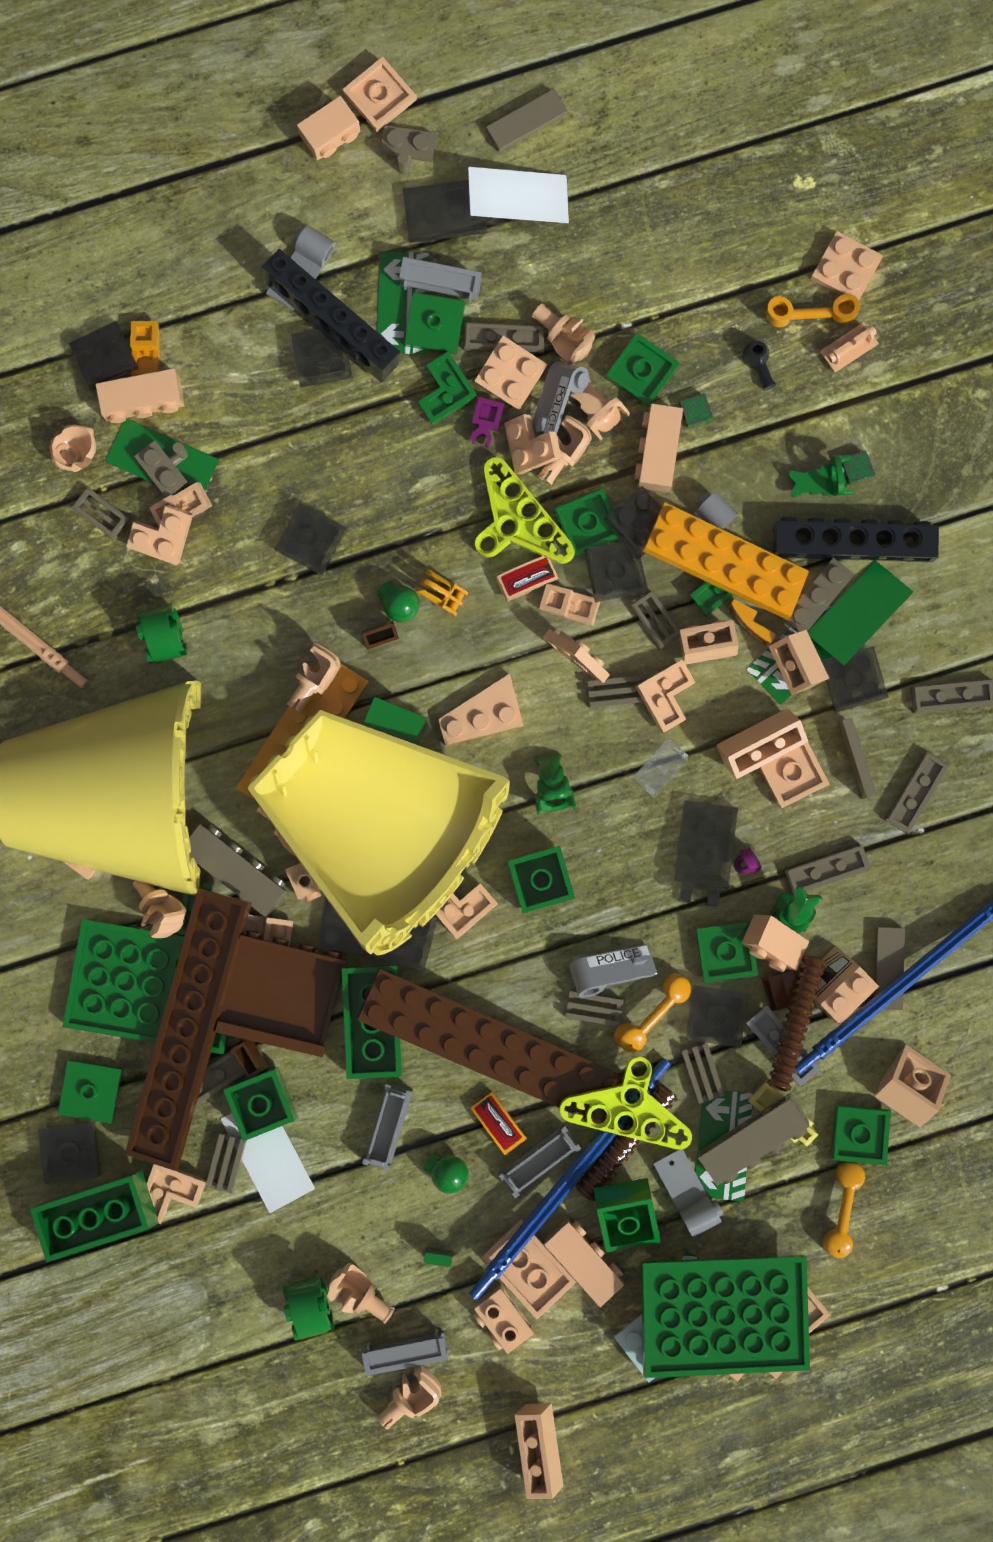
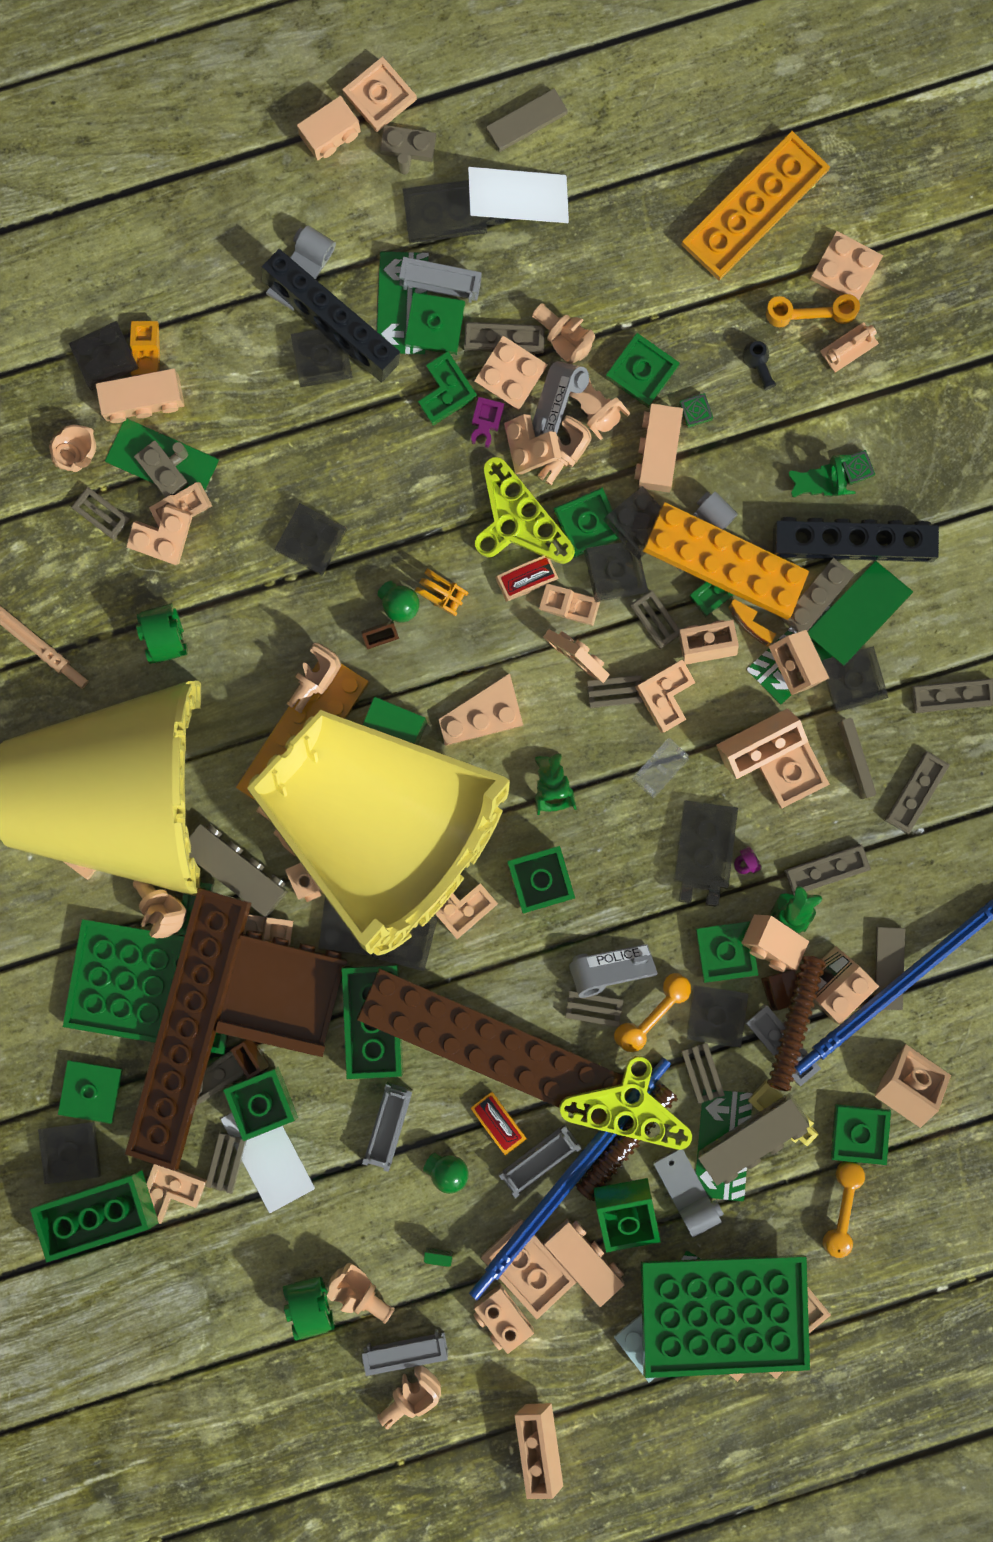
(755, 205): none -> light orange plate

